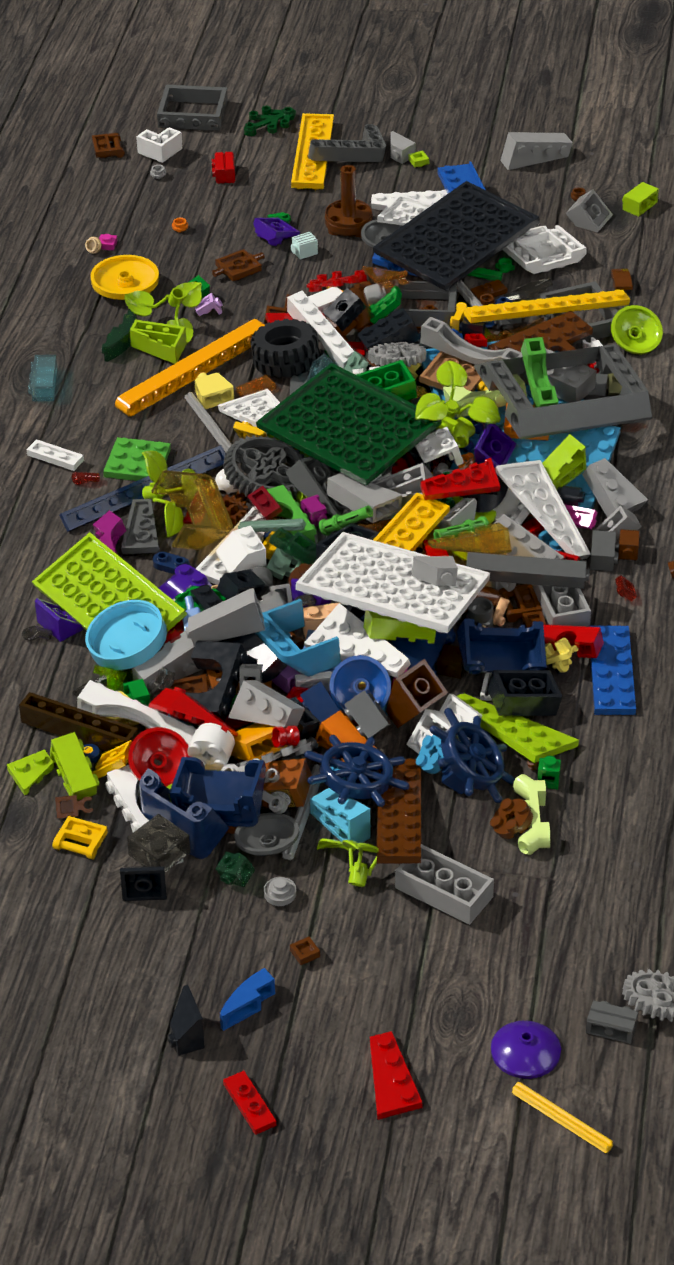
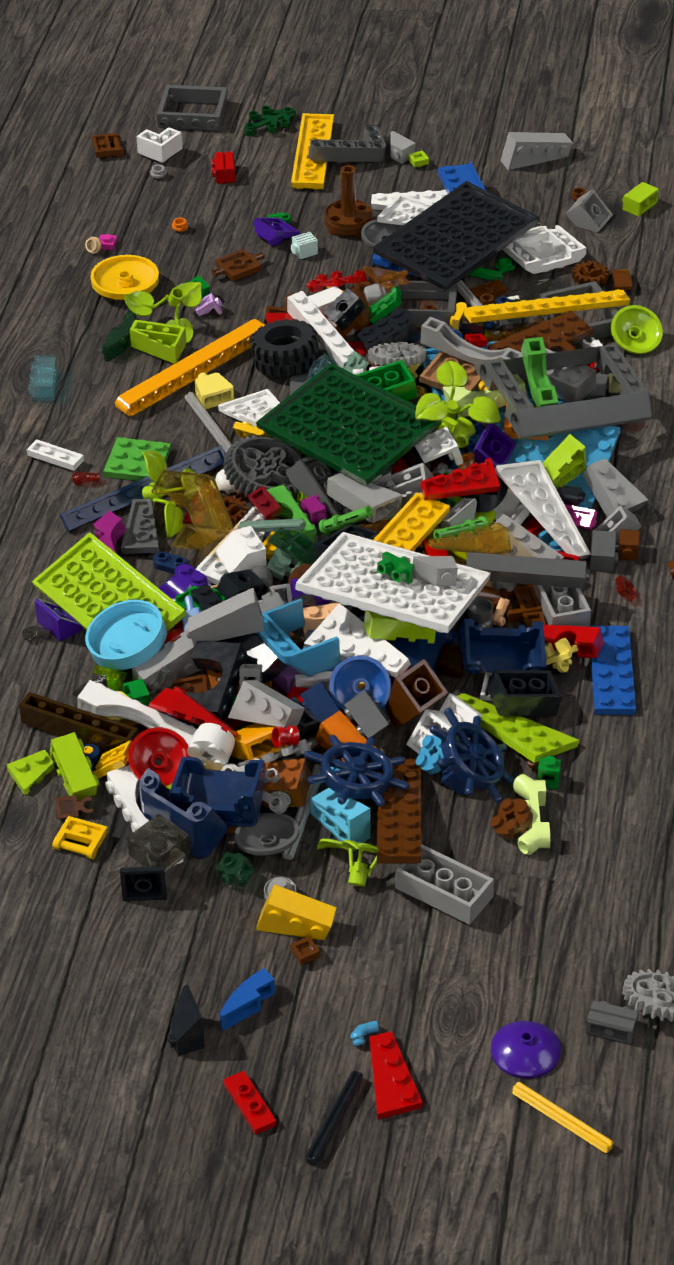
(255, 386): clear orange plate -> none
(295, 915): none -> yellow wedge
(334, 1118): none -> black axle
(362, 1030): none -> dark azure arm
(398, 568): none -> green hips
(590, 272): none -> reddish brown gear

